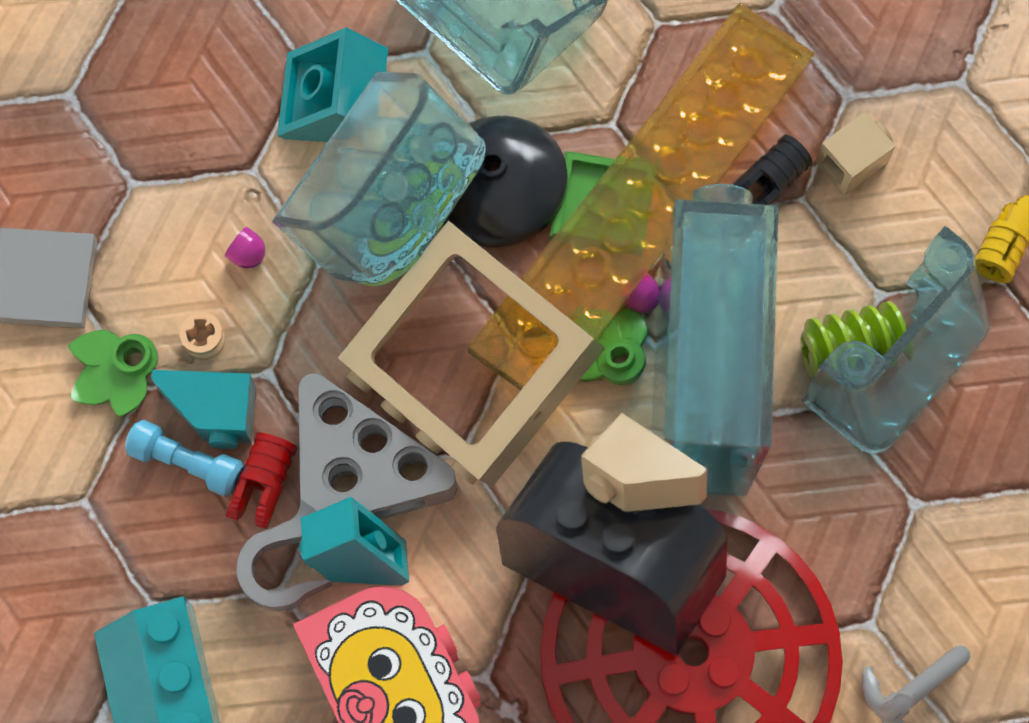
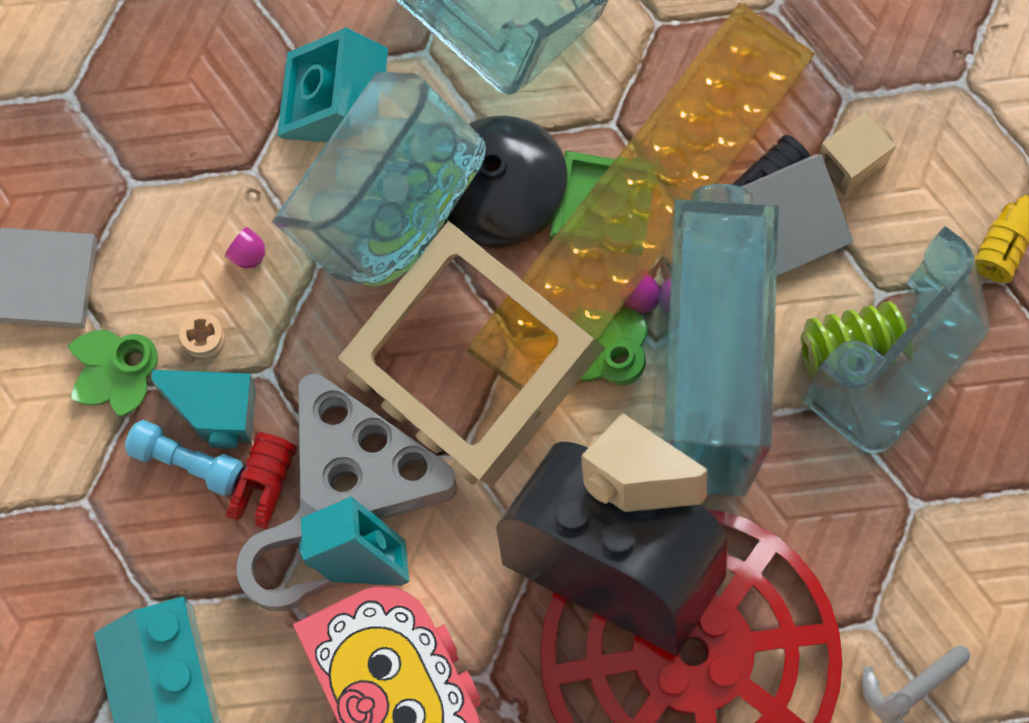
(808, 212): none -> light grey tile

